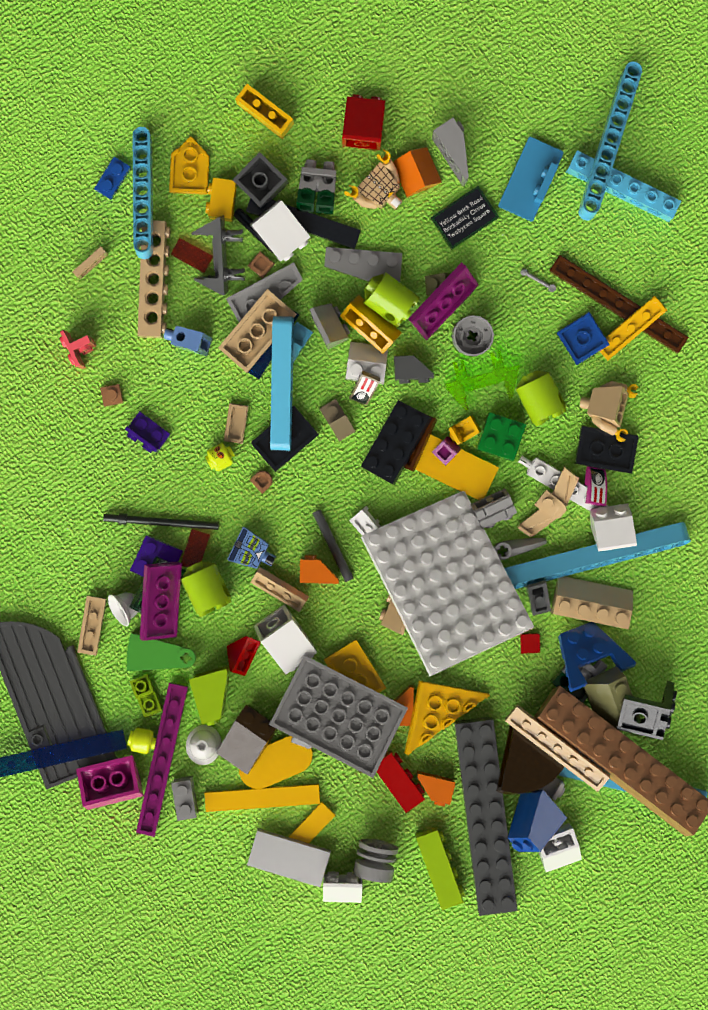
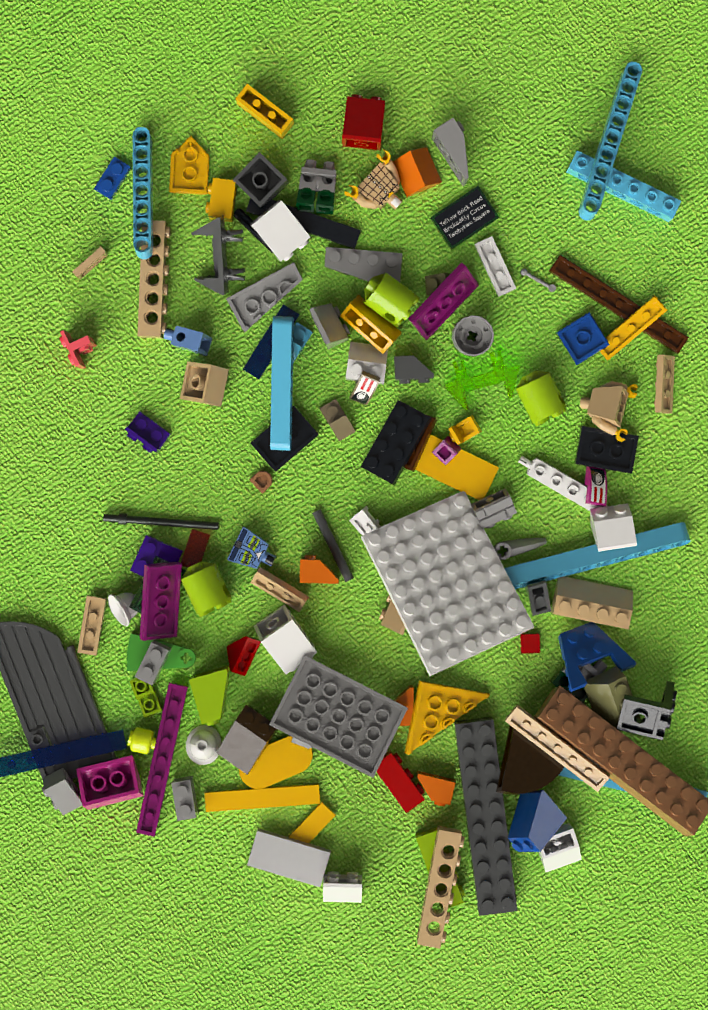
(62, 791): none -> light grey brick
(111, 395): medium nougat plate -> none
(153, 662): none -> light grey brick
(192, 255): clear red tile -> none
(204, 383): none -> tan slope
(219, 457): neon yellow head -> none
(236, 423): tan tile -> none
(254, 332): tan slope -> none
(261, 265): medium nougat tile -> none
(355, 664): yellow plate -> none
(375, 860): light grey wheel -> none
(426, 935): none -> tan brick
(495, 266): none -> white plate
(500, 437): green brick -> none
(531, 179): dark azure bracket -> none
(550, 504): tan plate -> none
(554, 789): white bracket -> none
(664, 384): none -> tan plate

